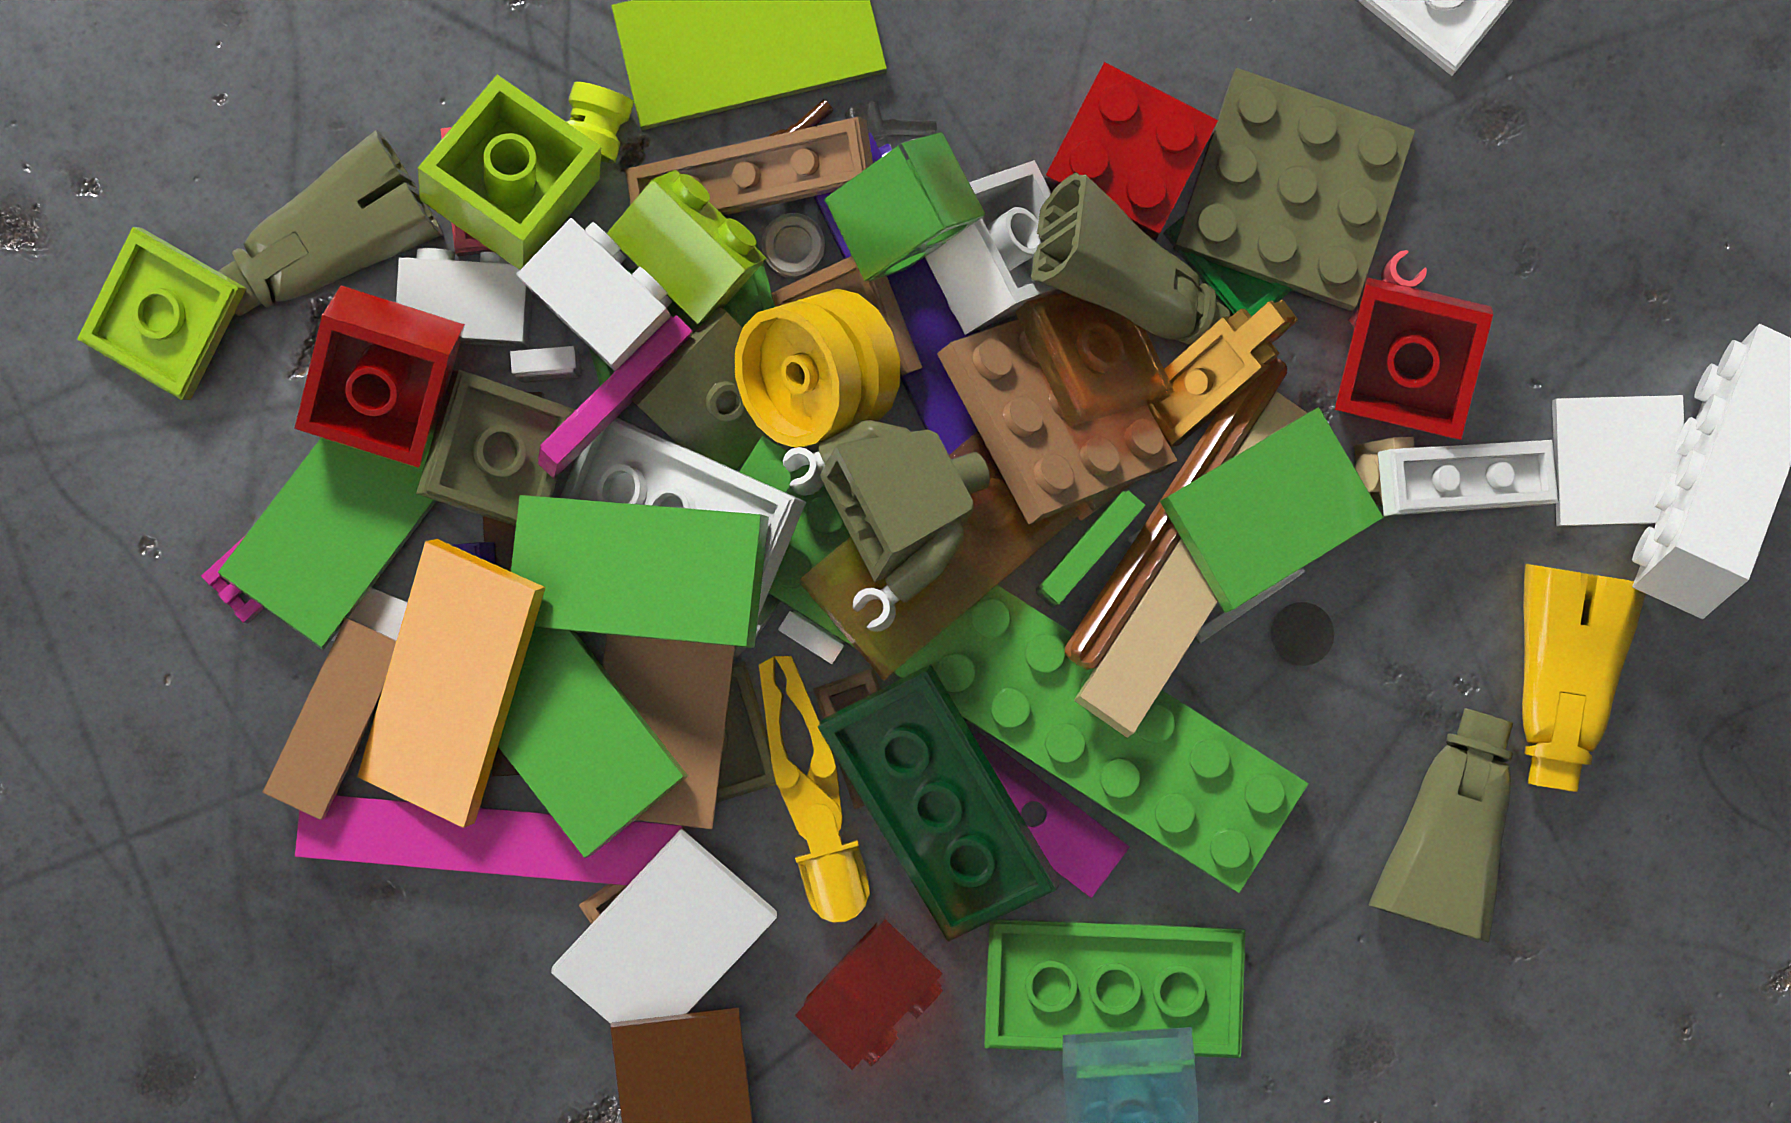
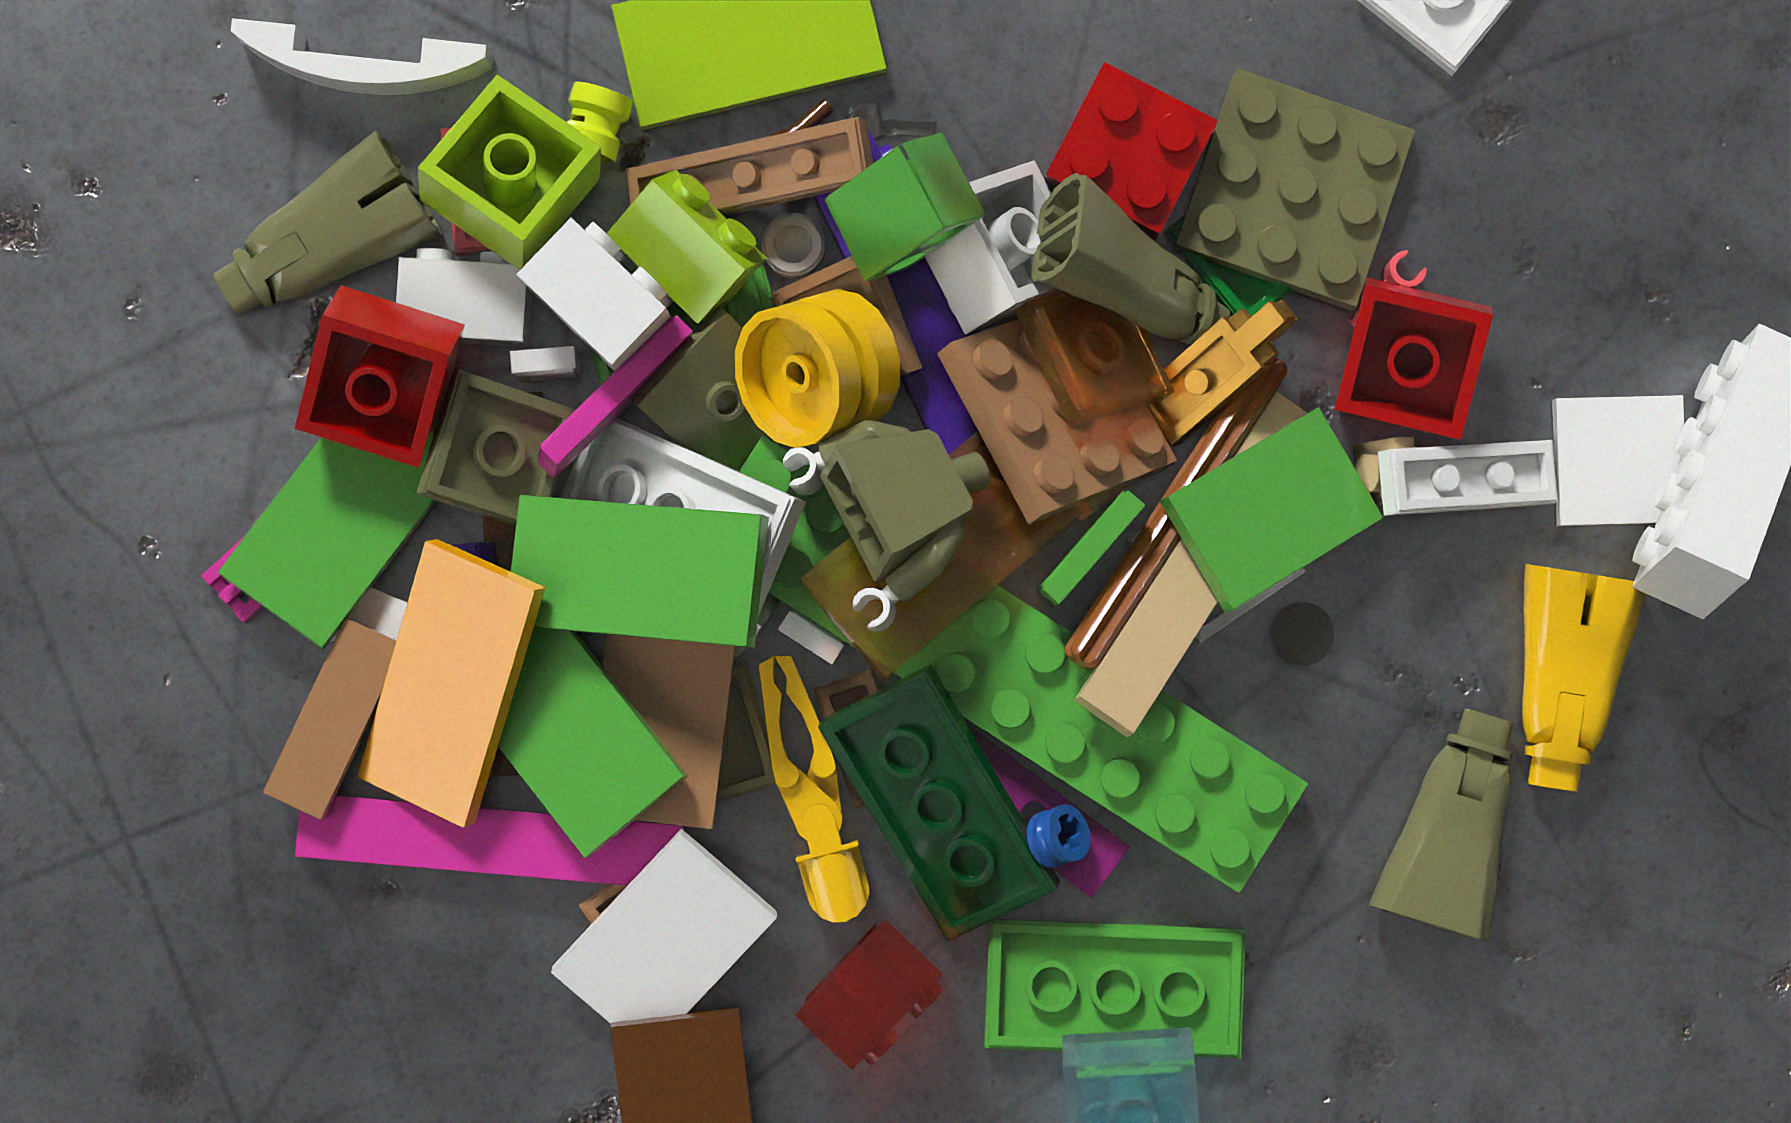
(161, 313): lime tile -> none
(440, 65): none -> white slope
(1073, 834): none -> blue bush

